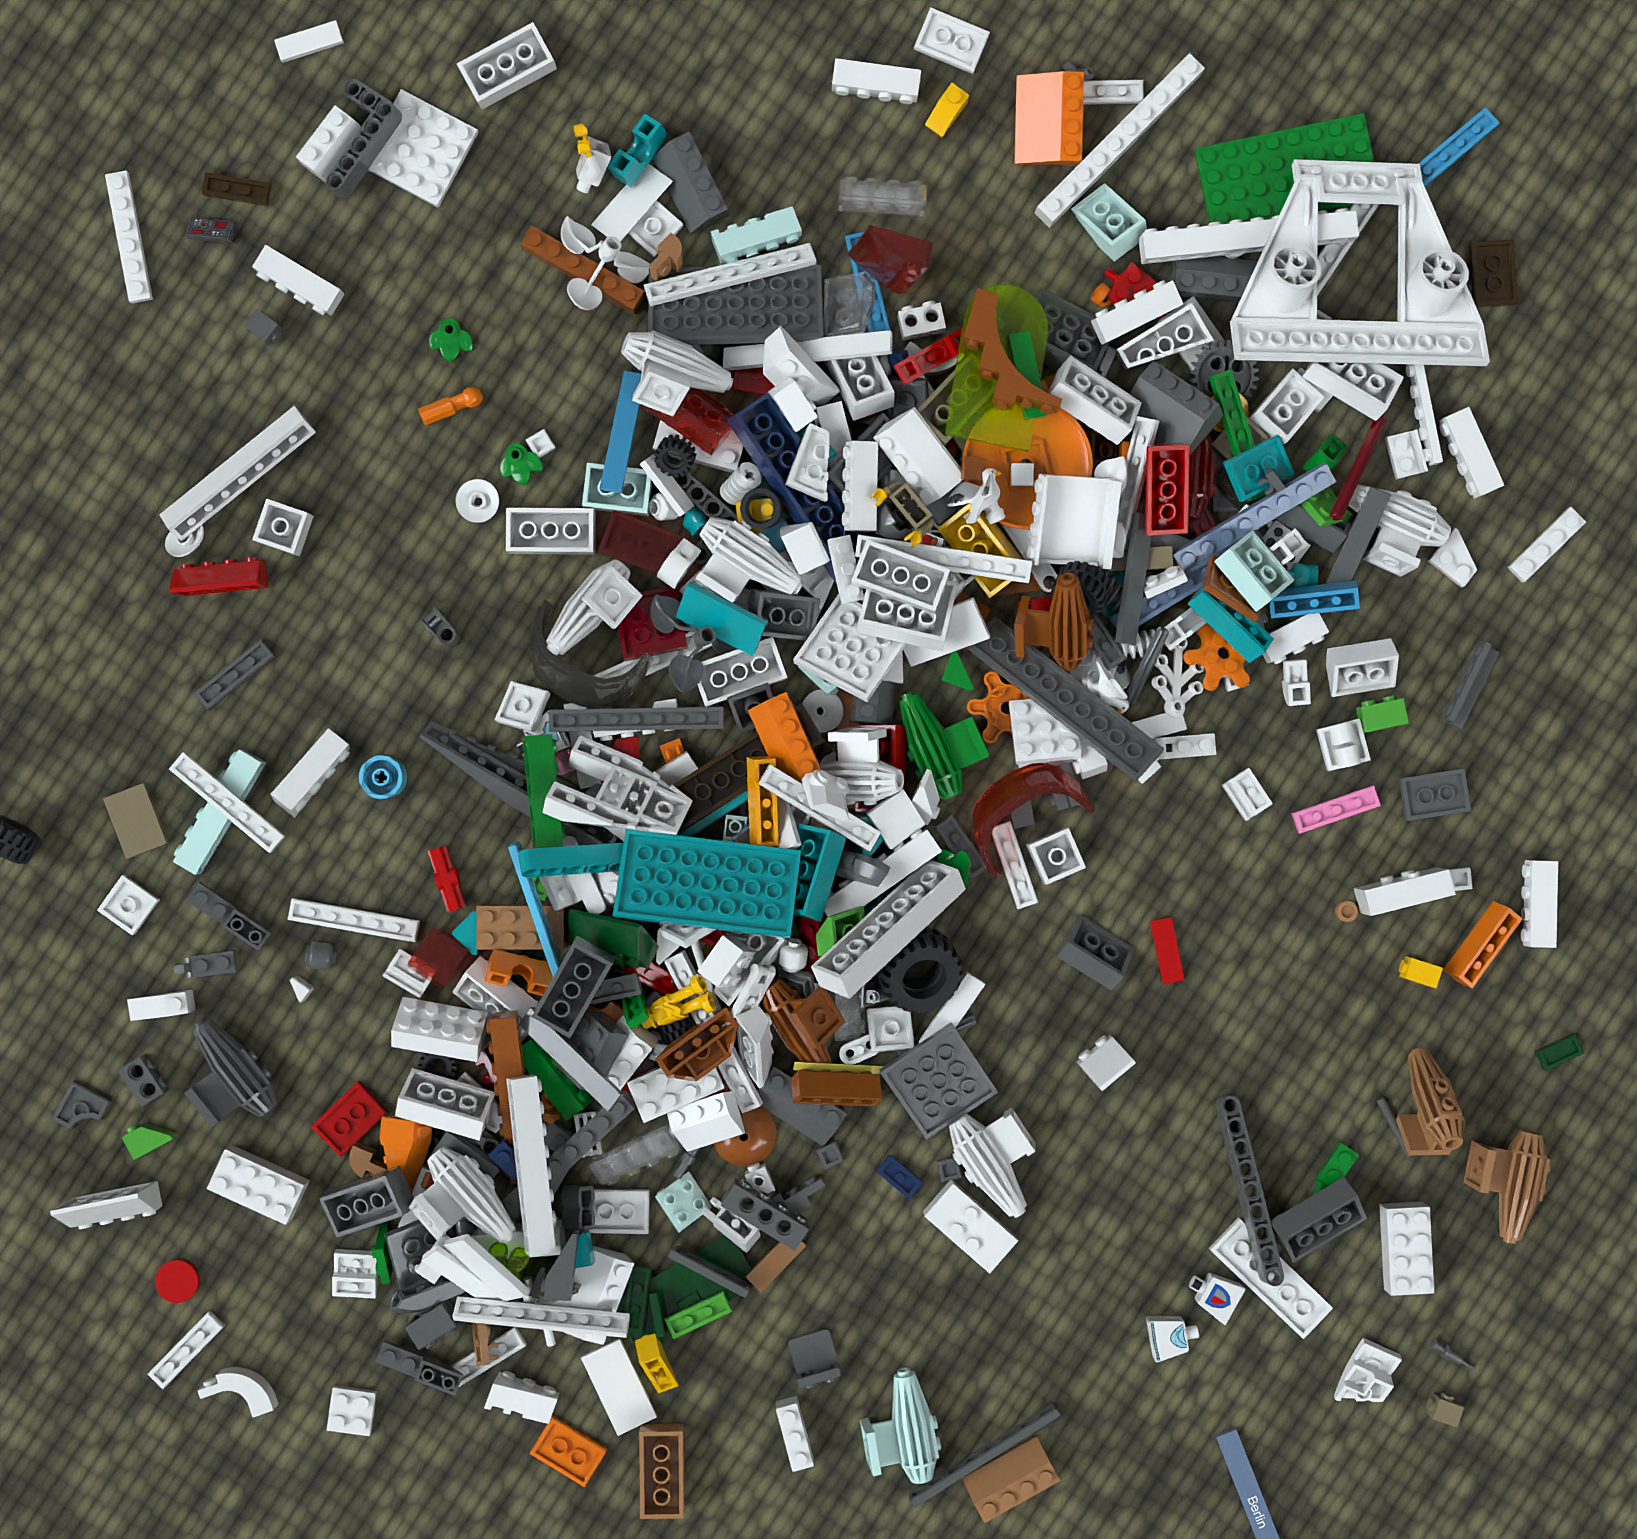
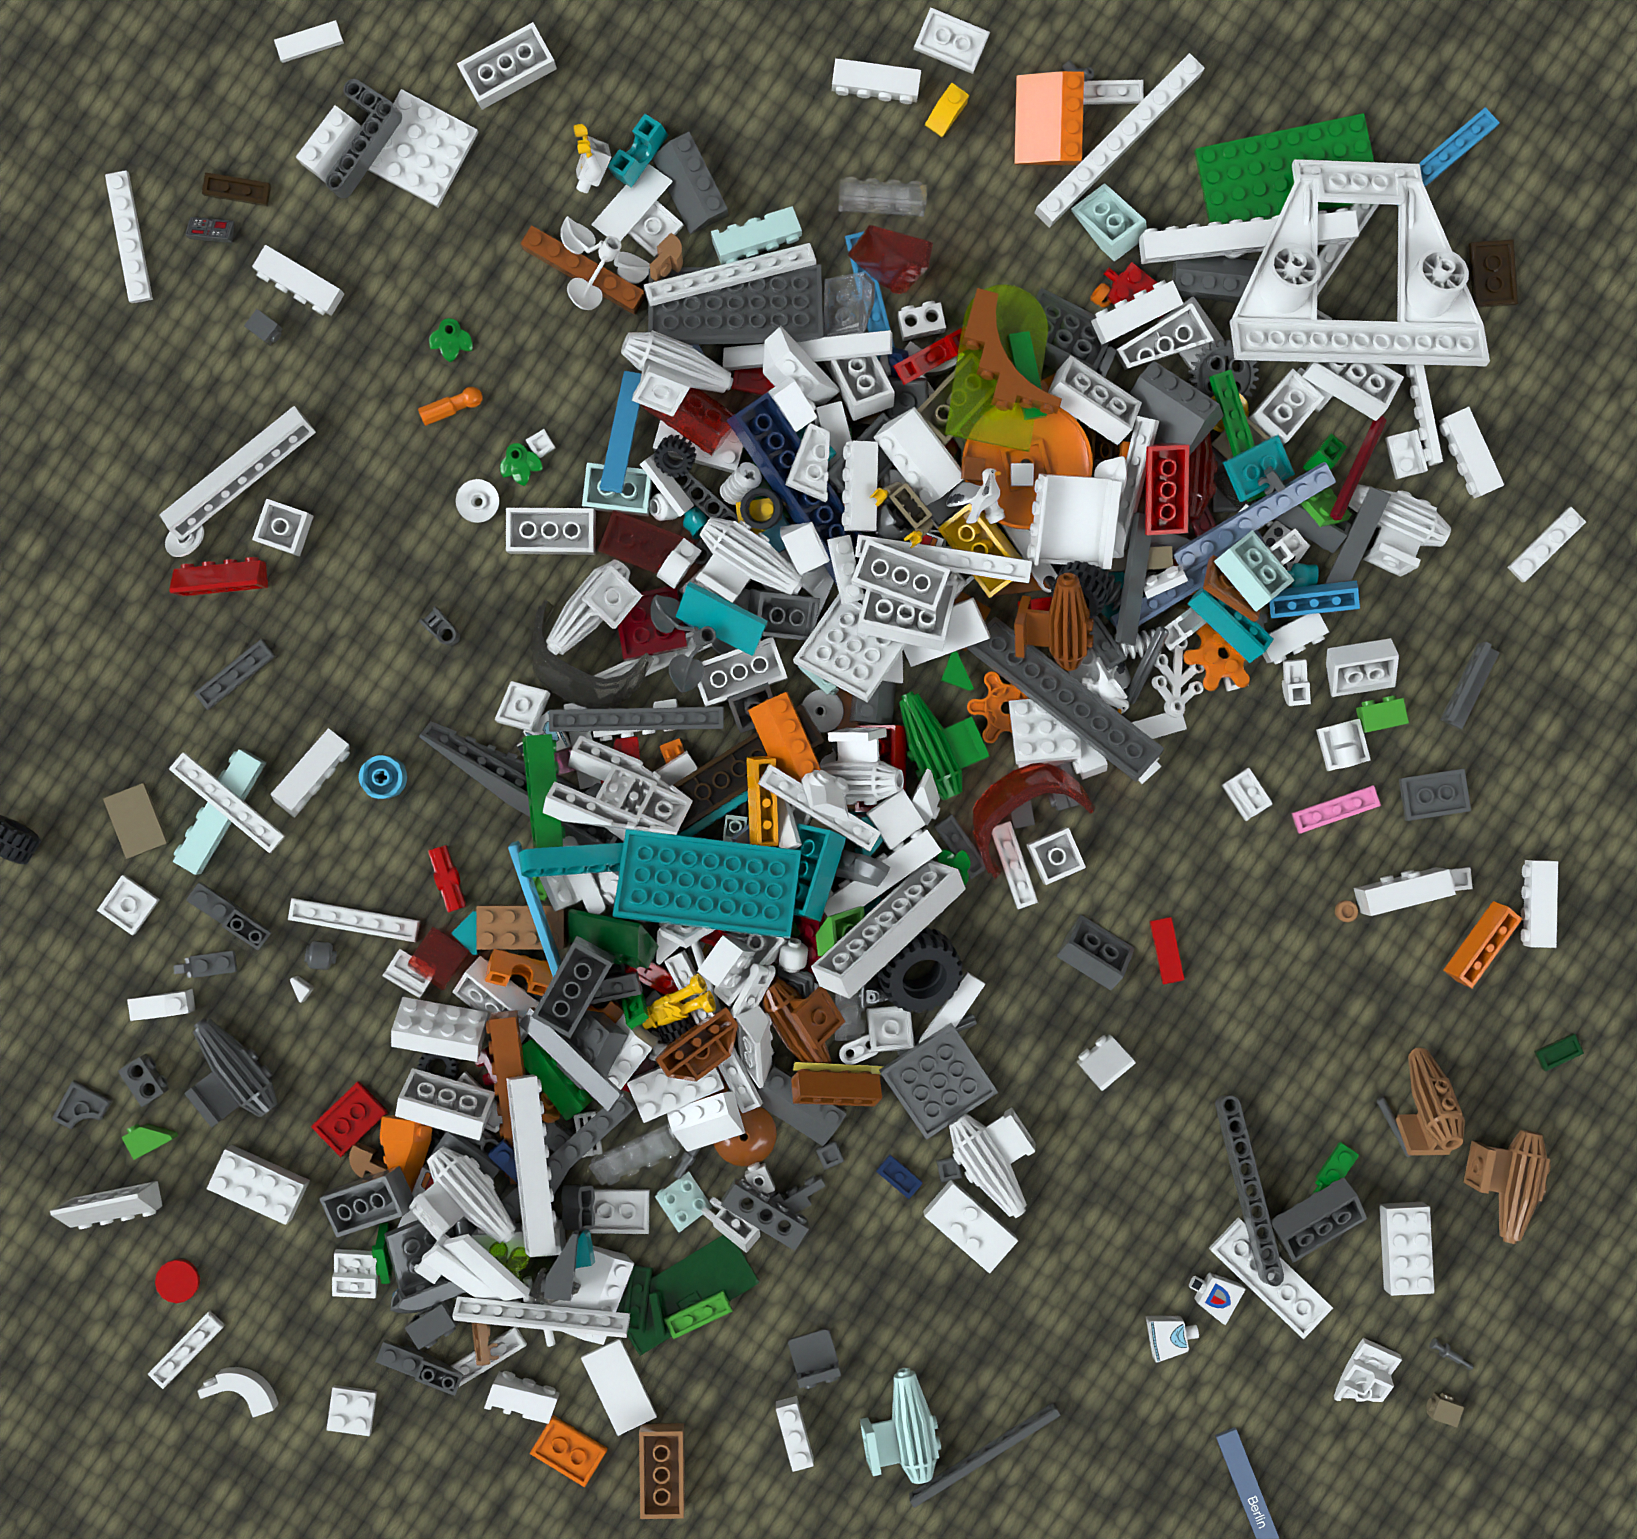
(655, 1363): yellow slope -> none
(710, 1271): dark grey tile -> none
(772, 1265): medium nougat tile -> none
(1010, 1479): medium nougat slope -> none
(1188, 746): white plate -> none
(1420, 972): yellow slope -> none
(1454, 559): white wing -> none

